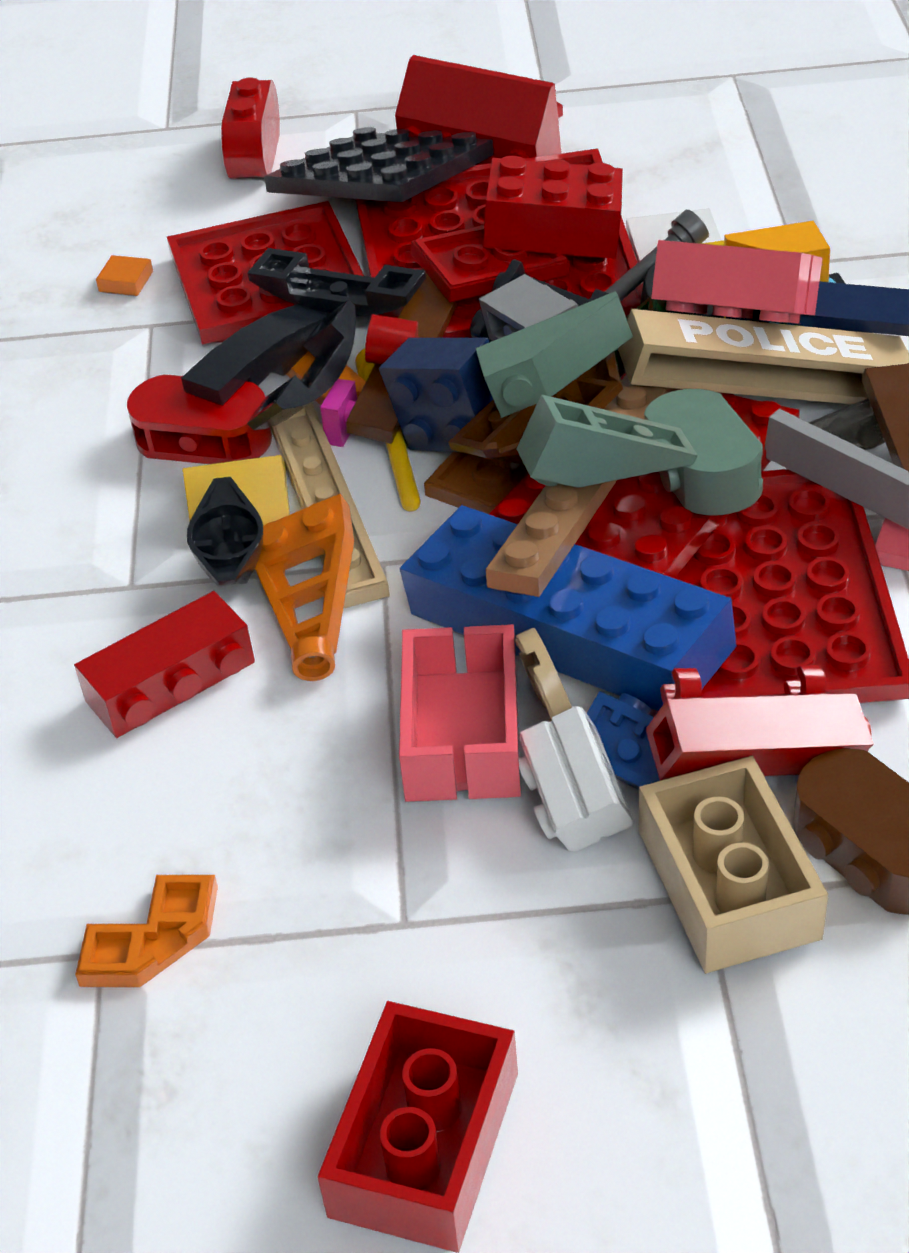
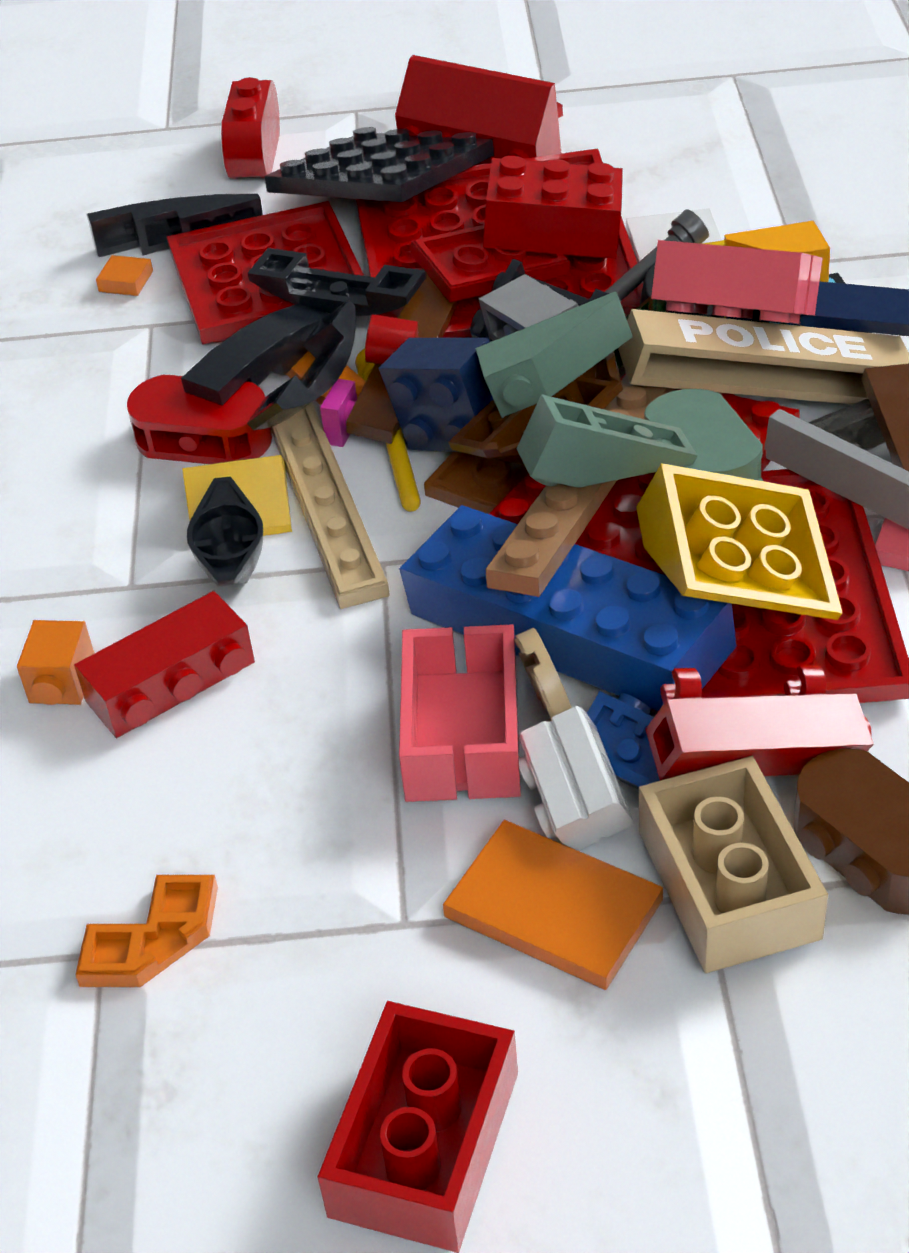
(49, 661): none -> orange brick
(151, 222): none -> black slope
(294, 540): orange plate -> none
(554, 903): none -> orange tile
(738, 541): none -> yellow slope

